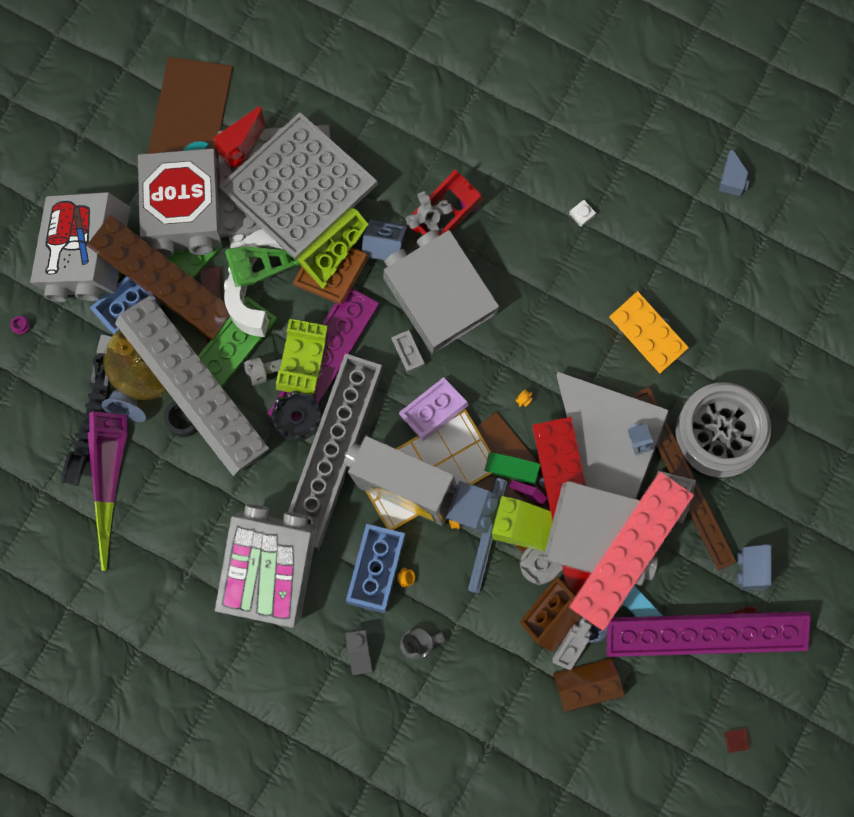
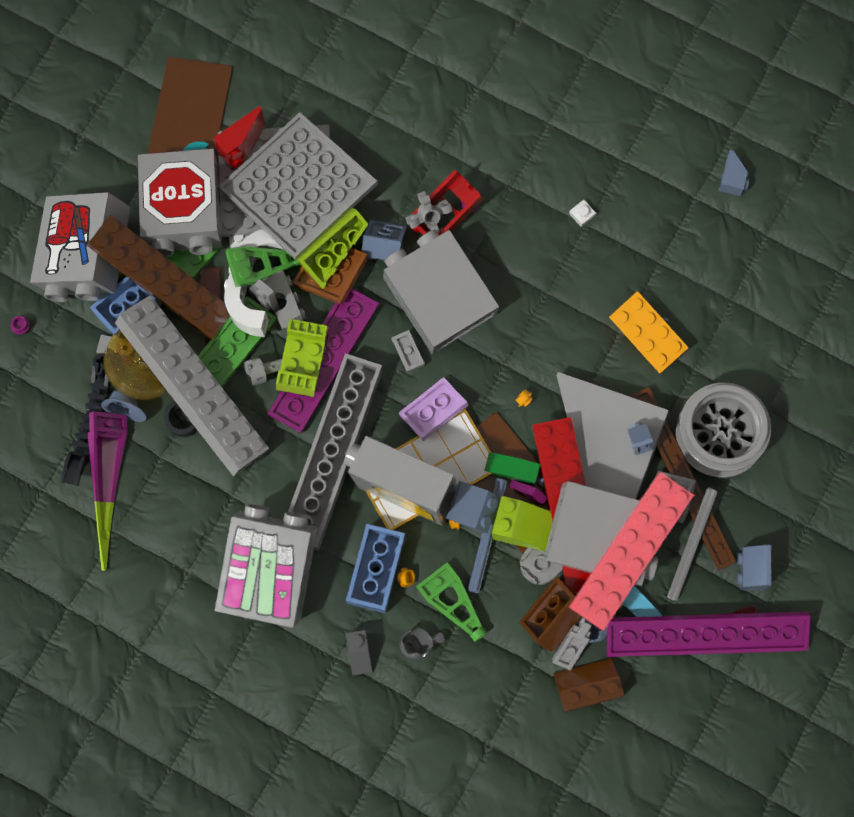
(265, 295): none -> light grey wing
(281, 286): none -> light grey arch
(292, 403): black plate -> none
(439, 582): none -> bright green plate
(692, 544): none -> light grey axle
(736, 741): clear red tile -> none

